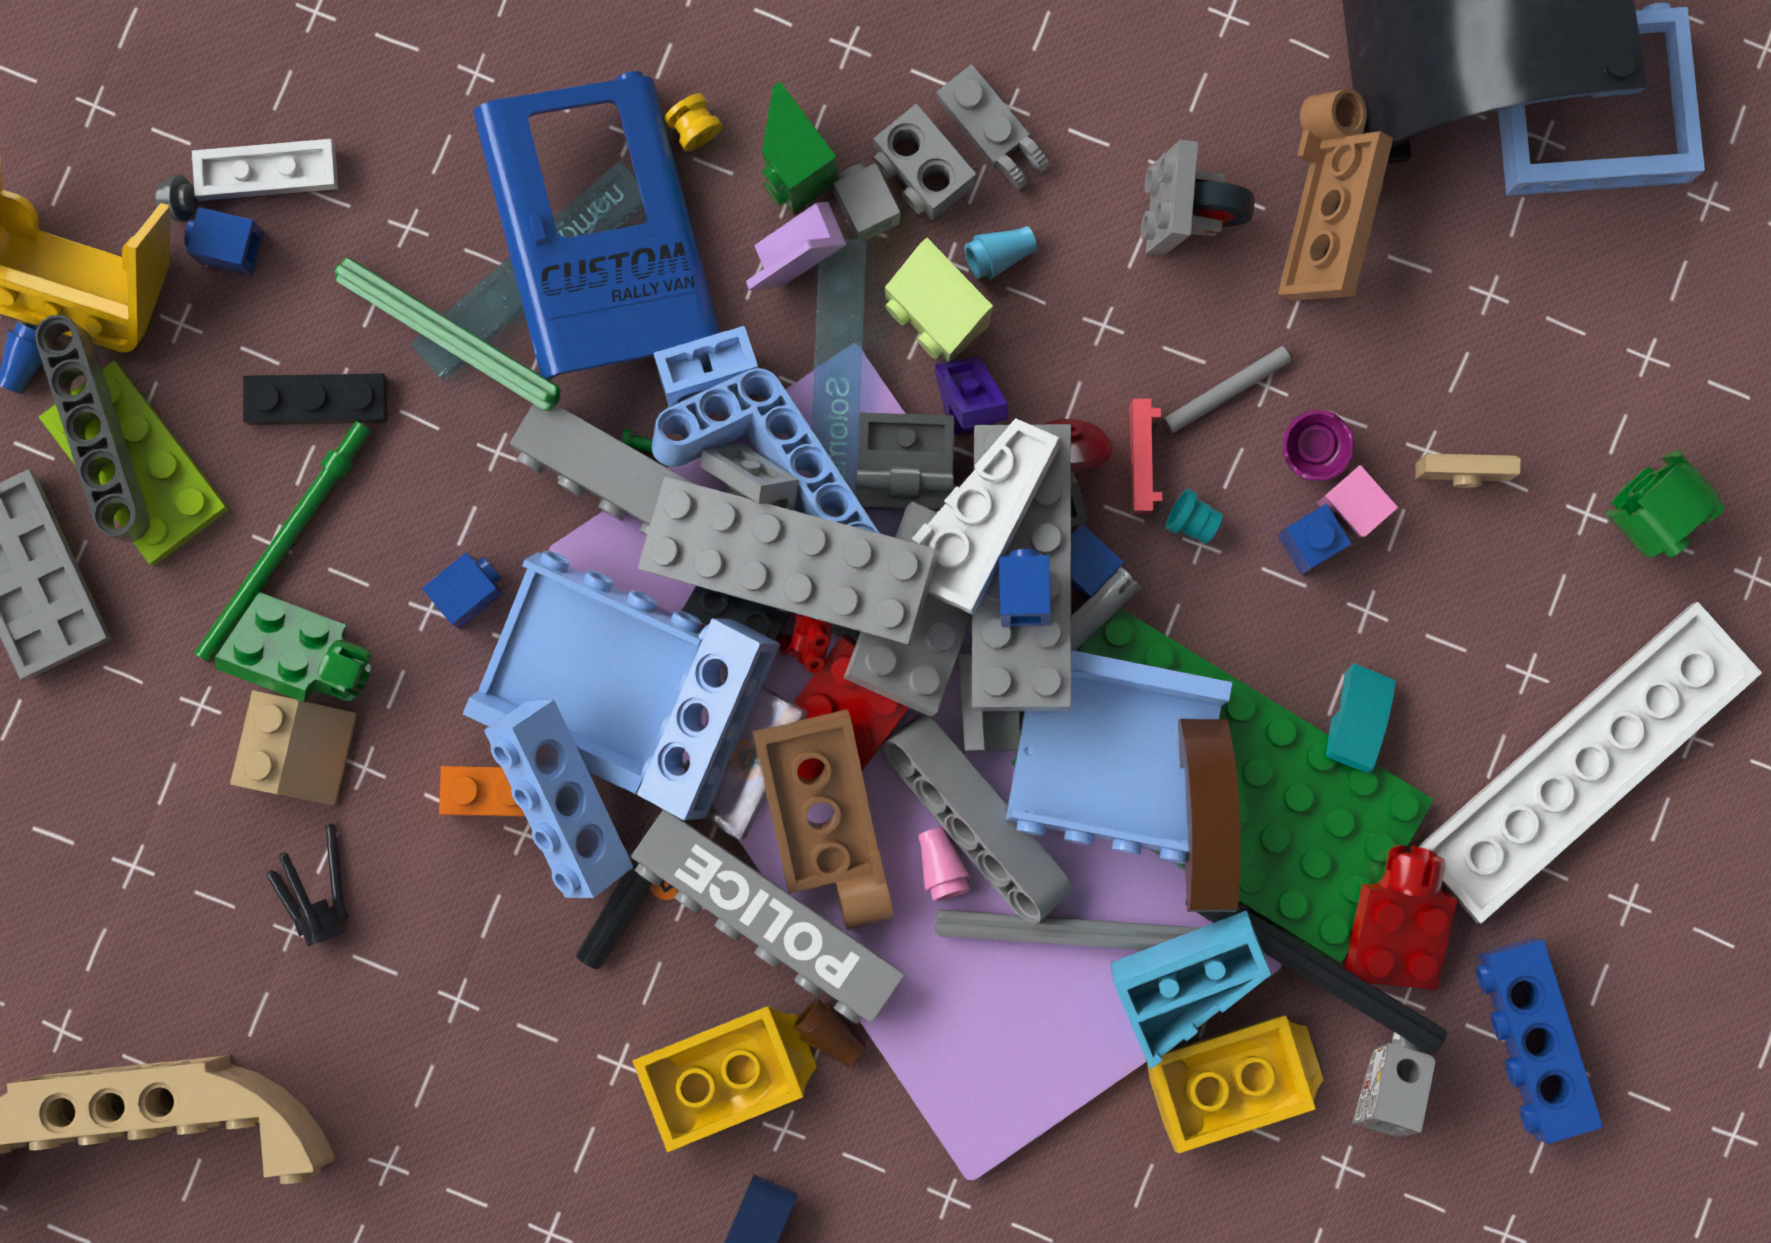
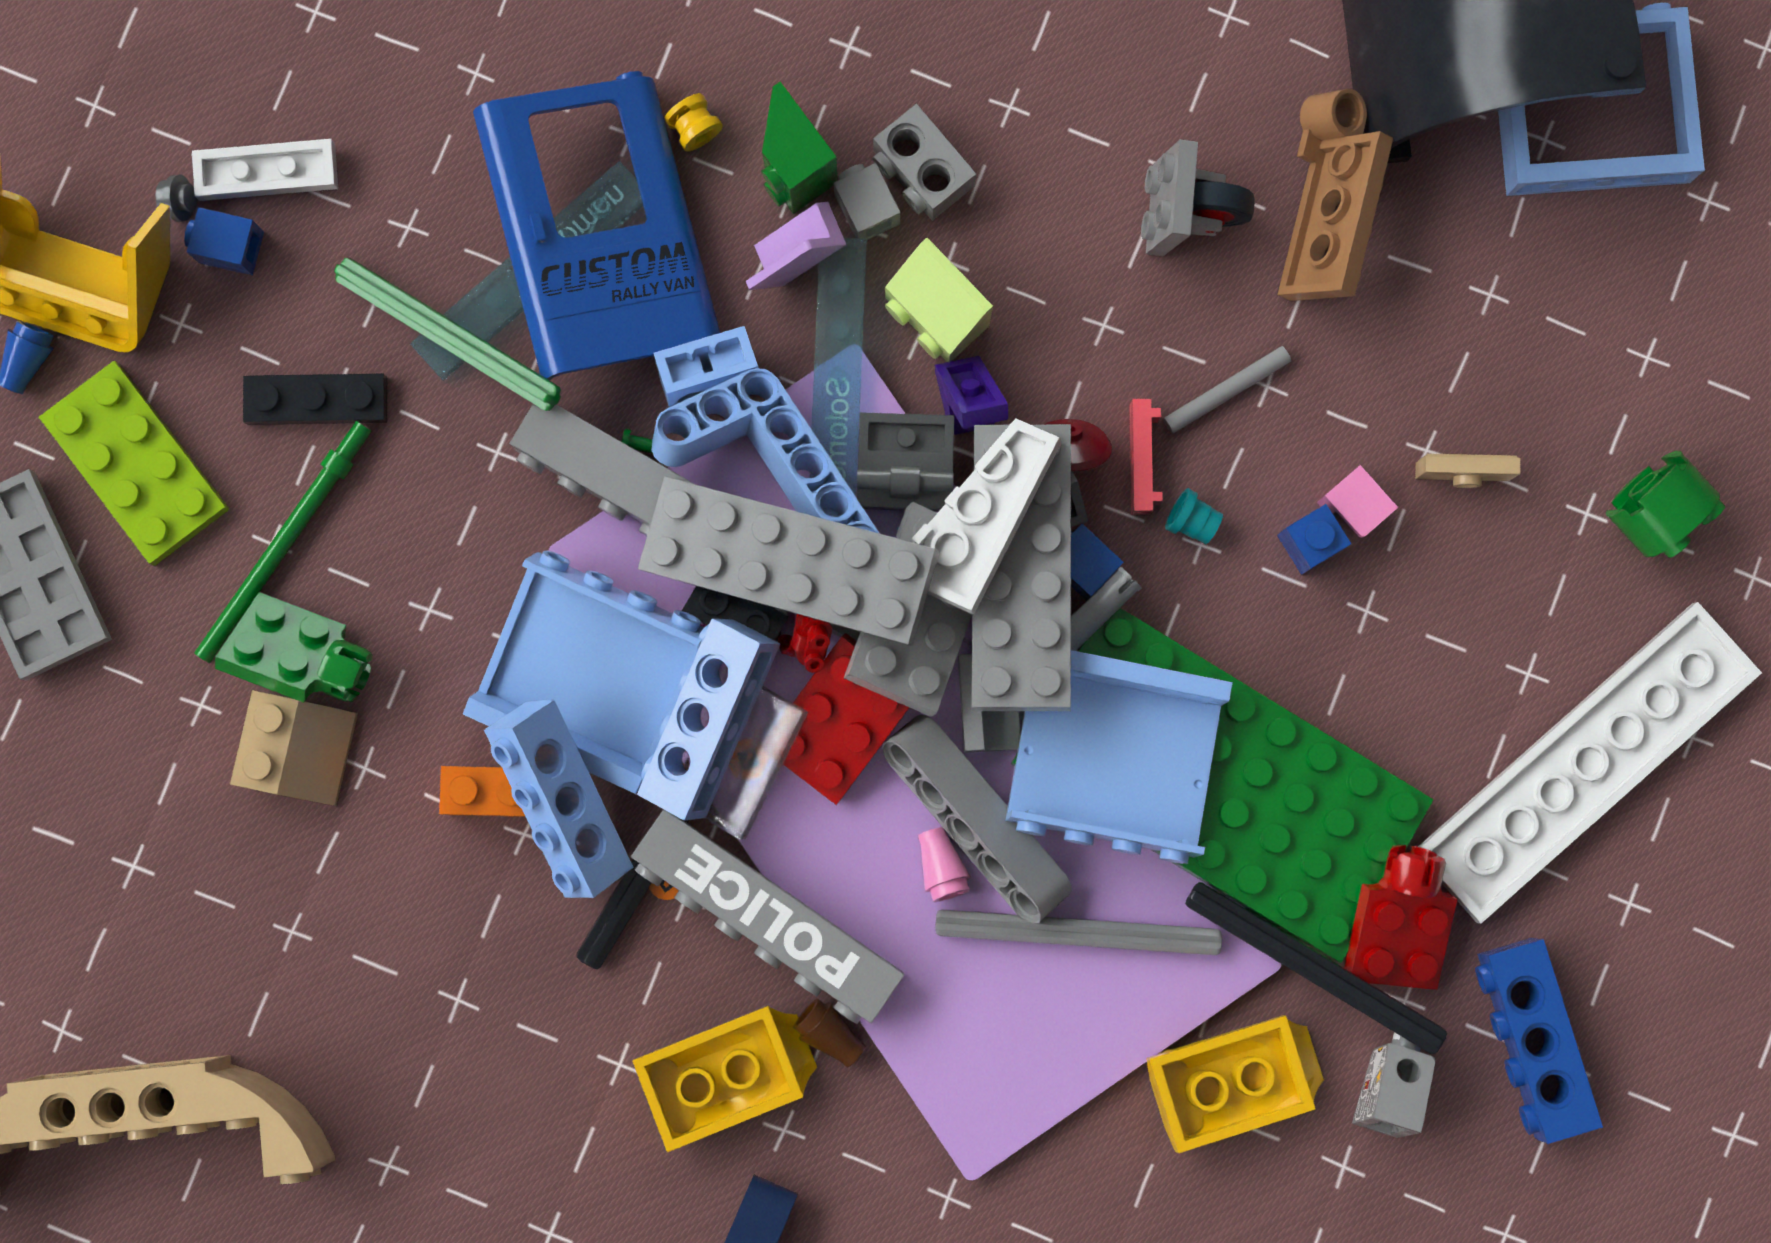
(75, 415): dark grey beam -> none
(315, 920): black plant -> none
(464, 589): blue brick -> none
(751, 475): light grey panel -> none
(845, 845): medium nougat hinge -> none
(990, 124): light grey hinge -> none
(997, 251): medium azure cone -> none
(1024, 589): blue brick -> none
(1187, 981): medium azure wedge -> none
(1211, 815): reddish brown slope -> none
(1318, 445): magenta hair -> none
(1362, 720): teal slope -> none

